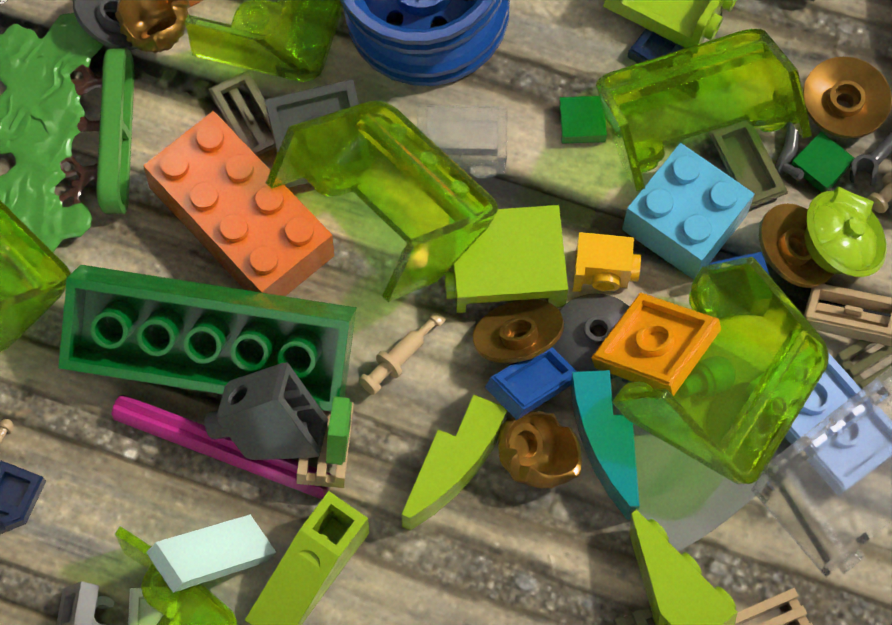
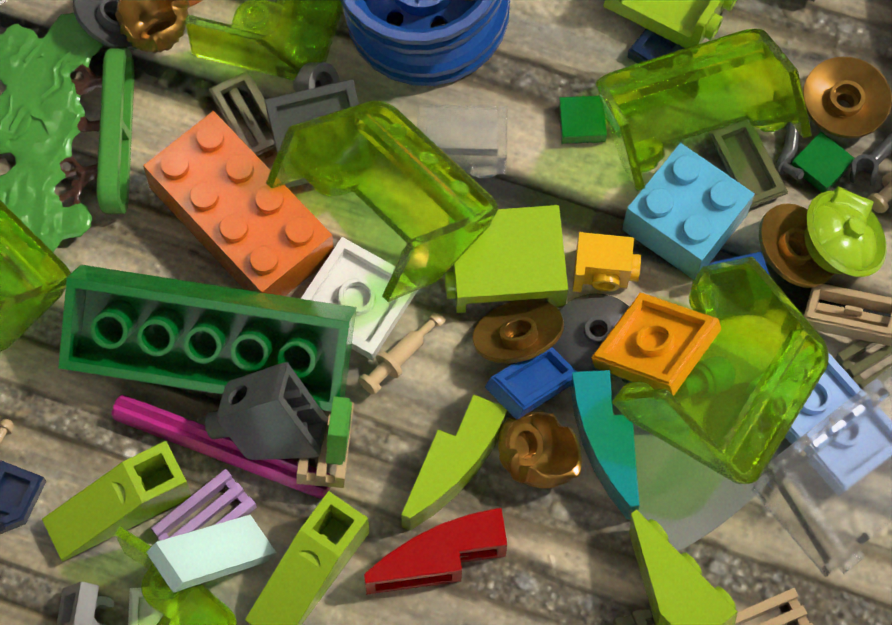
(121, 497): none -> lime slope
(198, 499): none -> lavender tile
(315, 75): none -> light grey tile
(359, 280): none -> plate
(438, 553): none -> red slope

